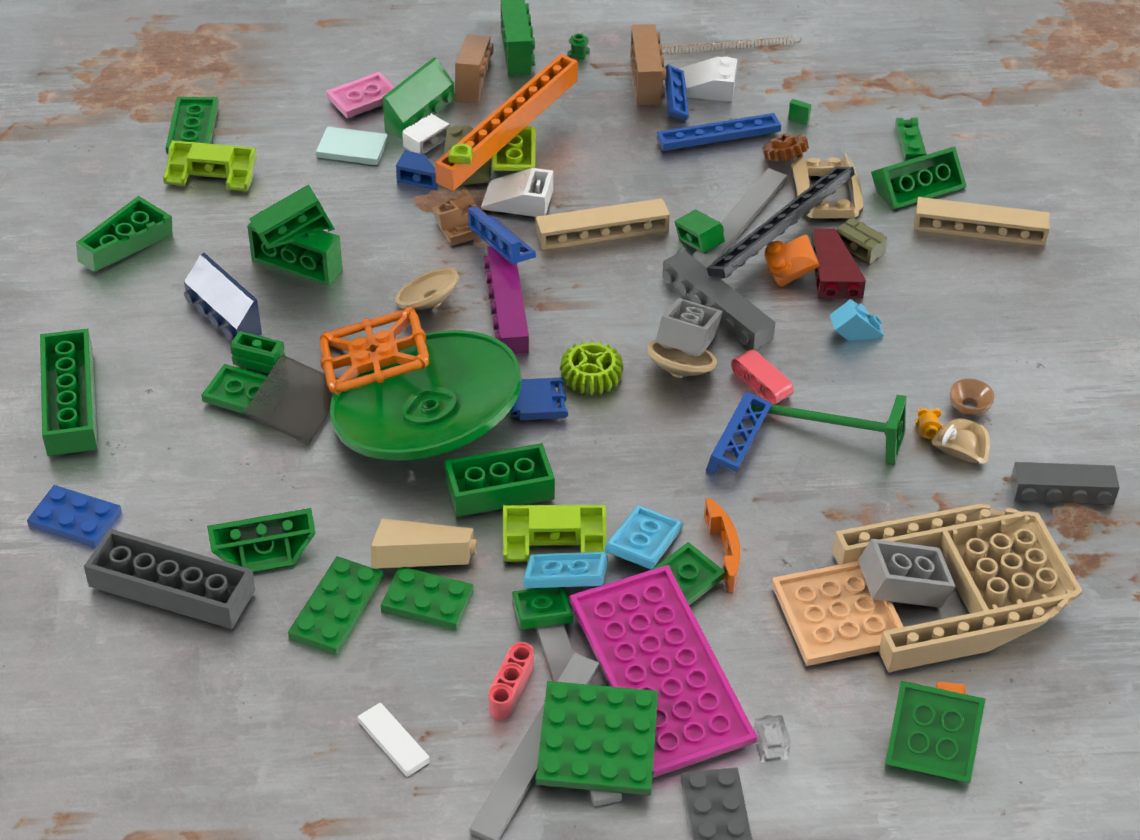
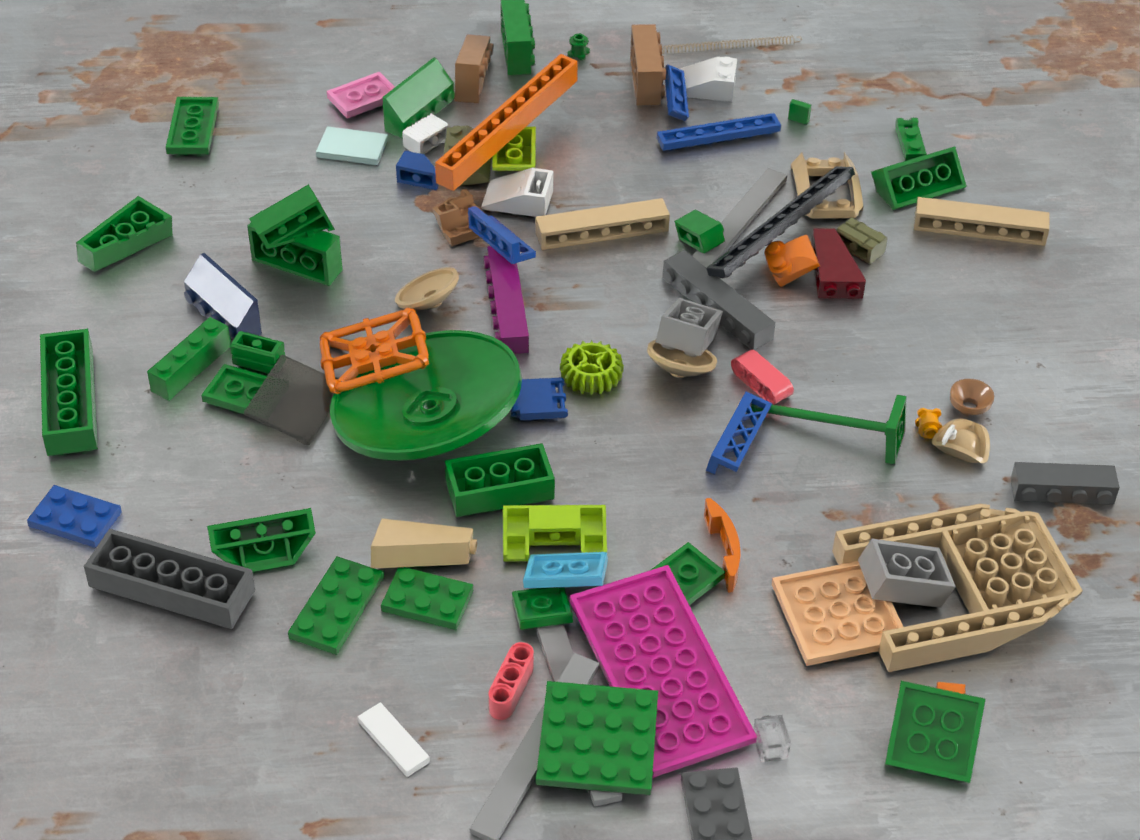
(189, 358): none -> green brick
(210, 161): lime bracket -> none
(461, 154): lime tile -> none
(644, 537): medium azure tile -> none
(785, 147): dark orange gear -> none
(856, 322): medium azure slope -> none

